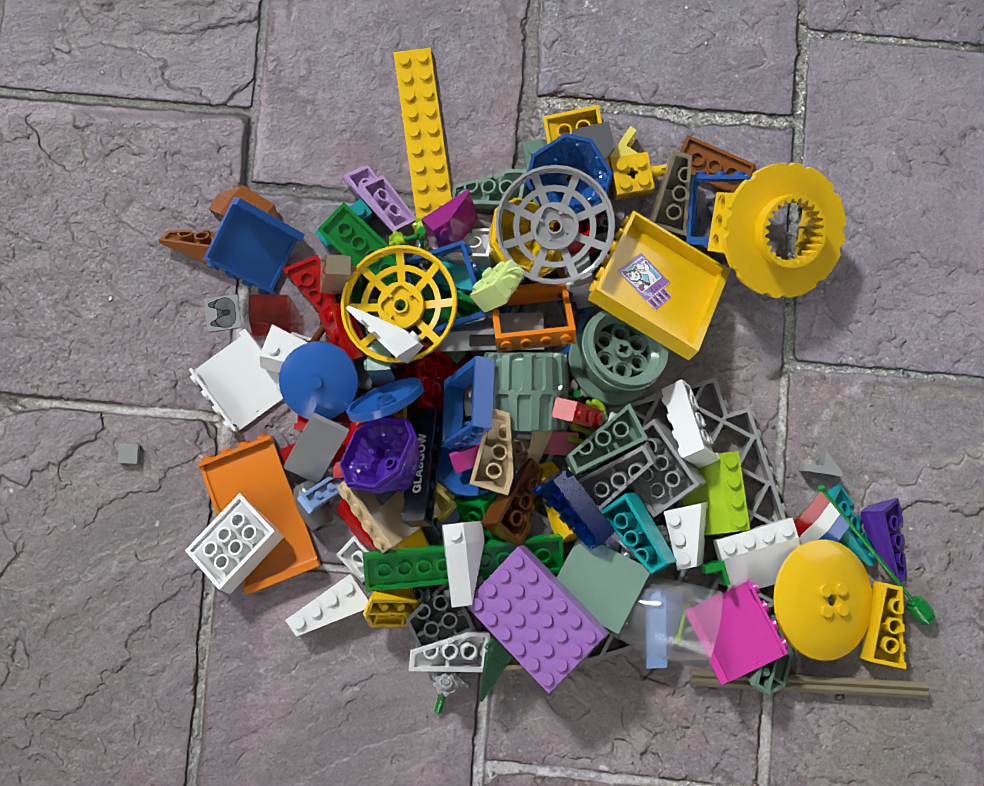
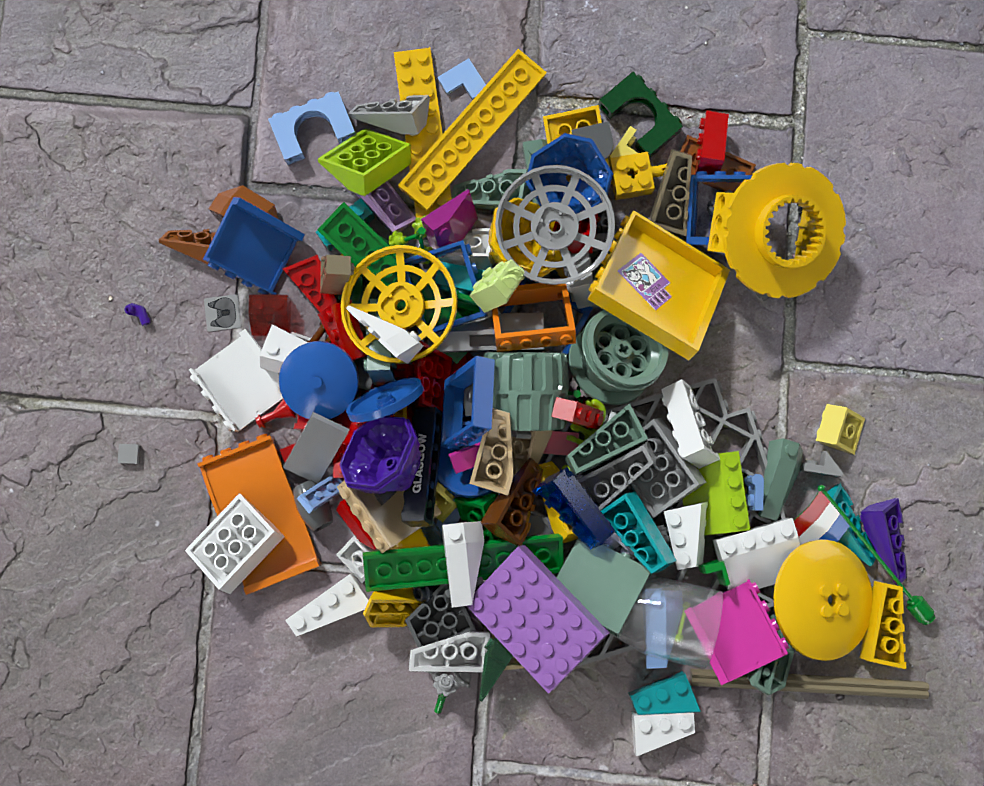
(138, 311): none -> dark purple arm
(281, 411): none -> red piece
(286, 124): none -> light blue arch
(366, 160): none -> lime slope
(400, 116): none -> light grey wedge
(462, 75): none -> light blue tile
(472, 130): none -> yellow plate
(633, 90): none -> dark green arch
(657, 730): none -> white wedge
(665, 696): none -> teal wedge
(711, 142): none -> red wedge
(755, 492): none -> medium blue plate
(782, 469): none -> sand green wedge
(840, 428): none -> light yellow slope

